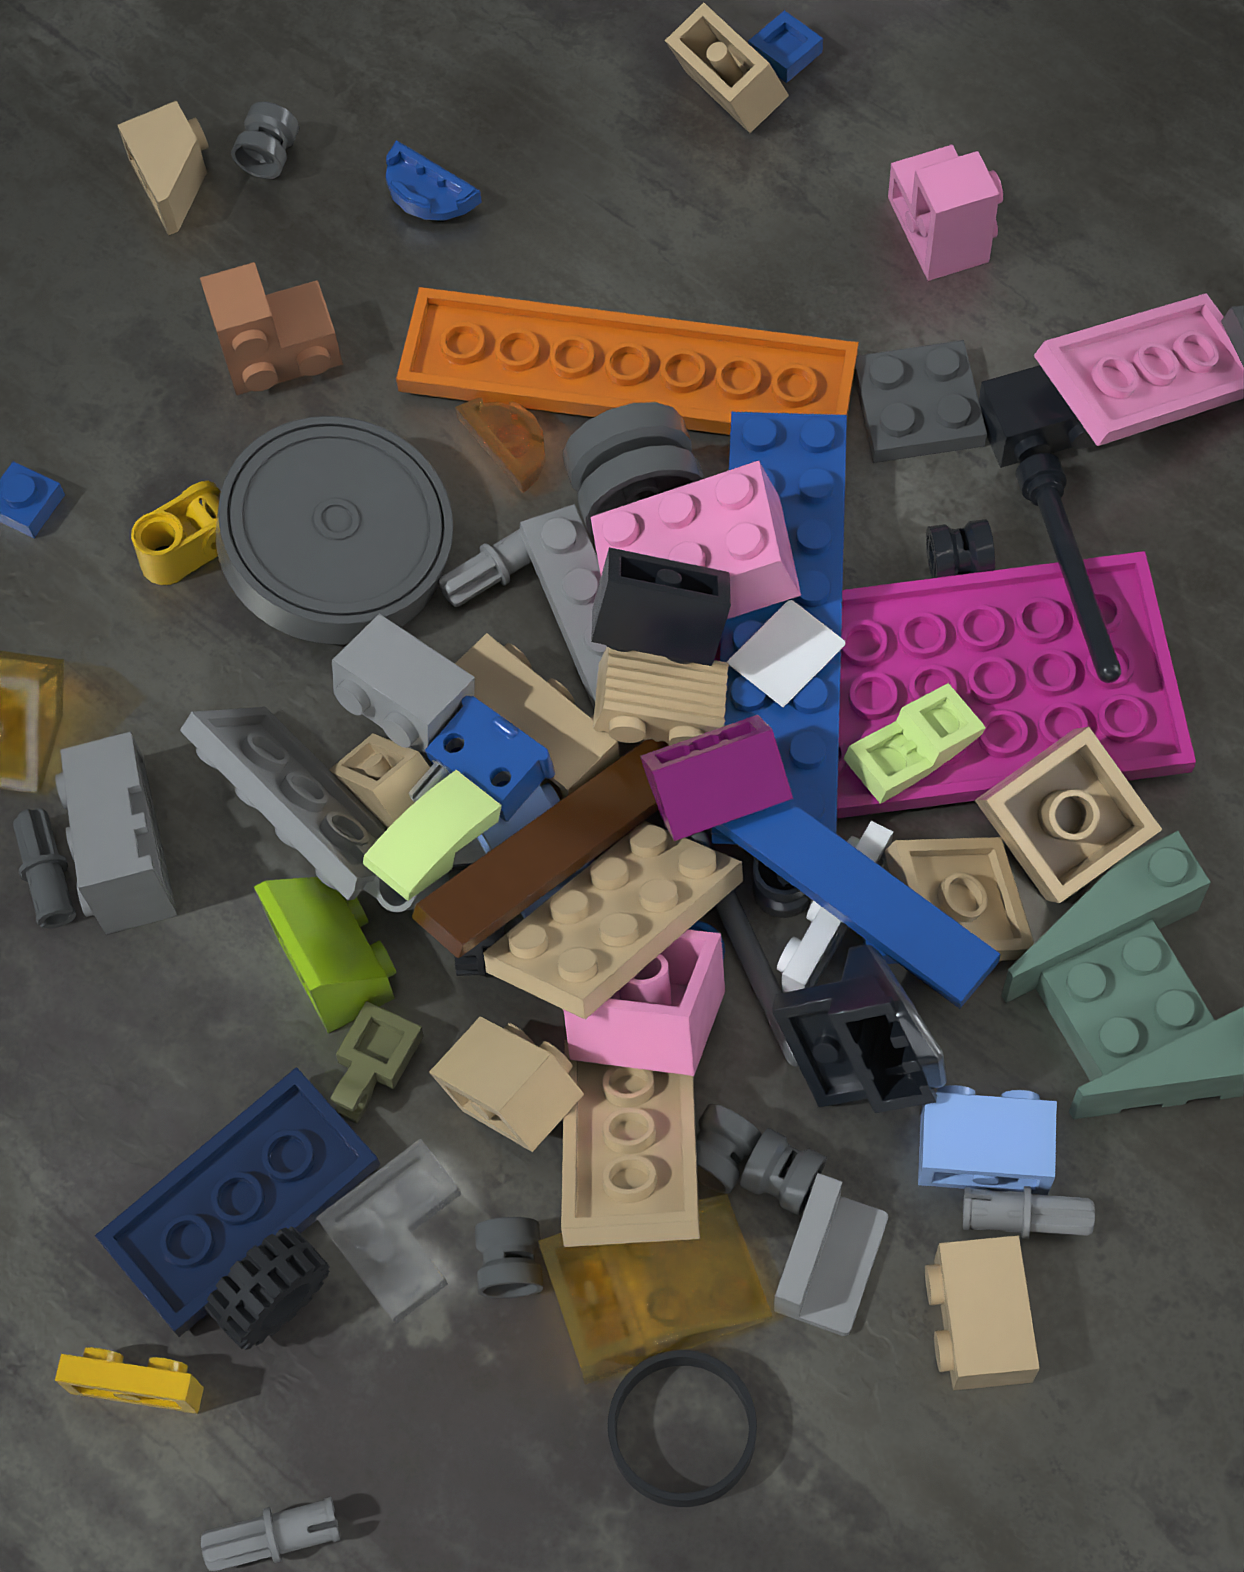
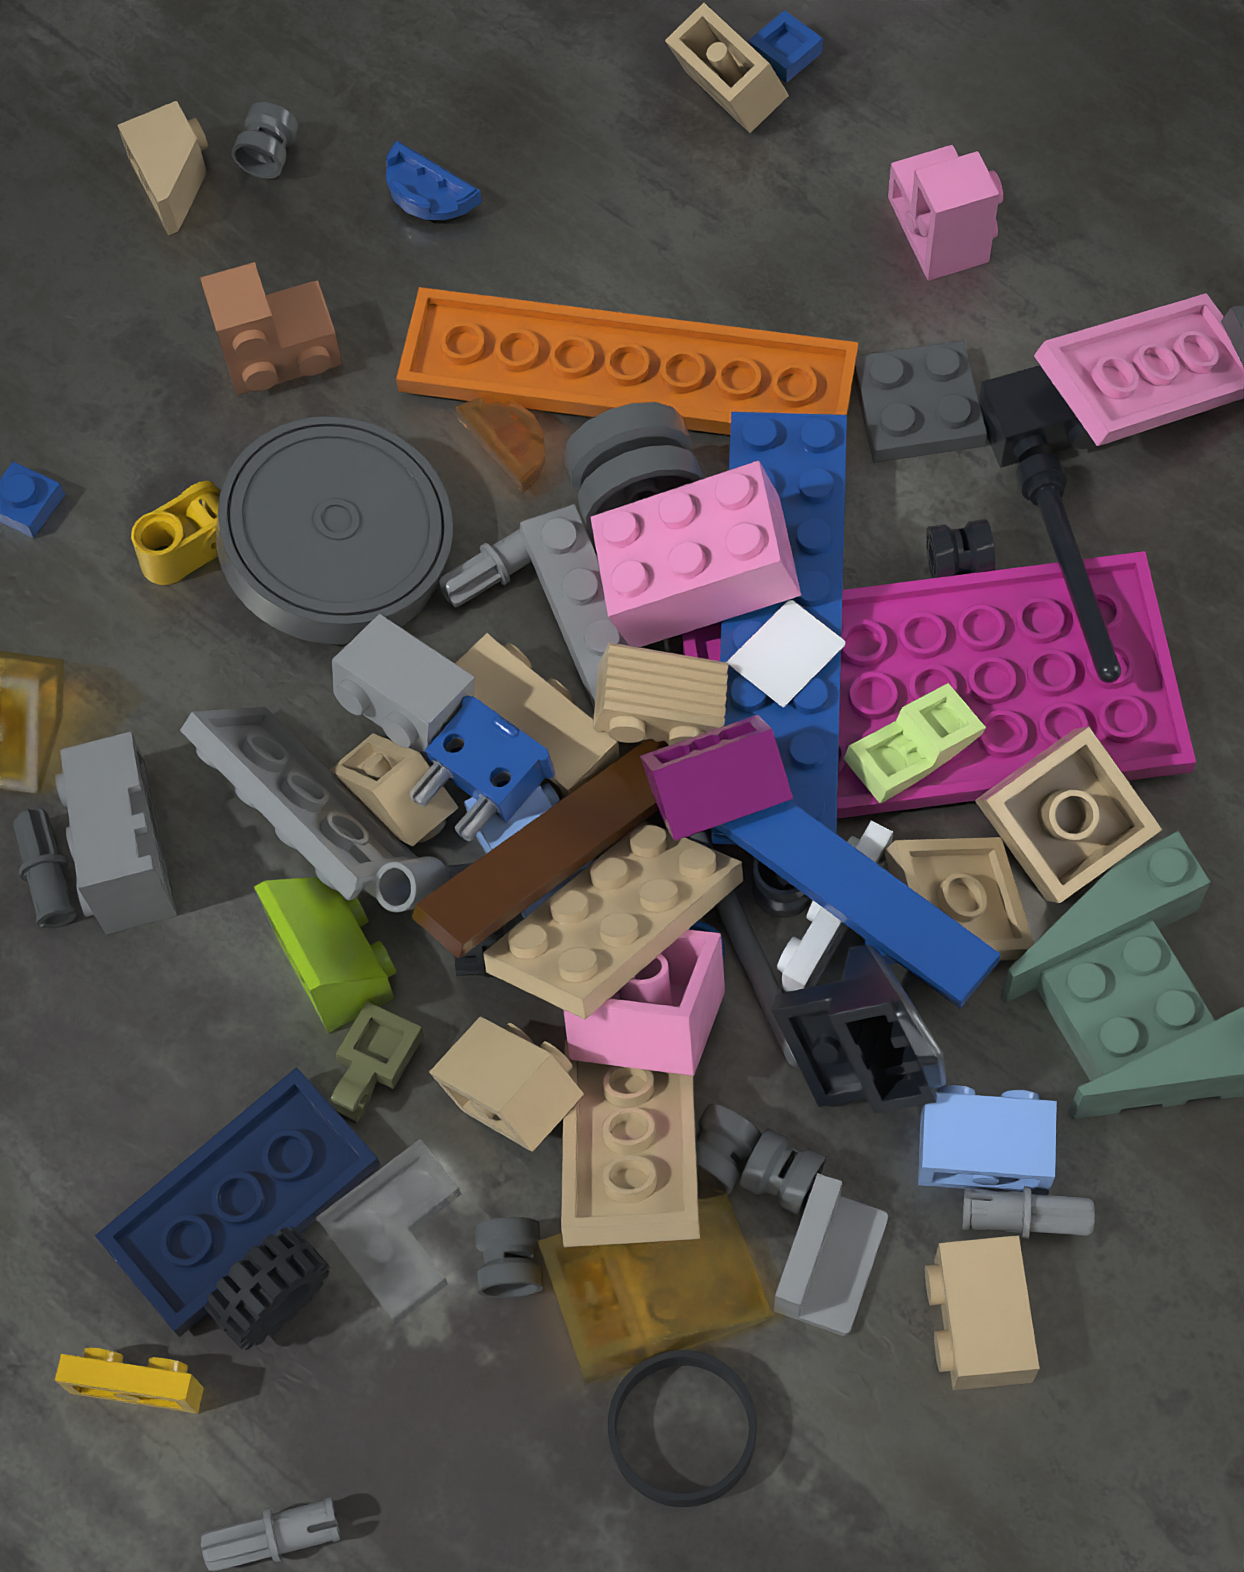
(429, 833): yellowish green slope -> none
(660, 607): black brick -> none

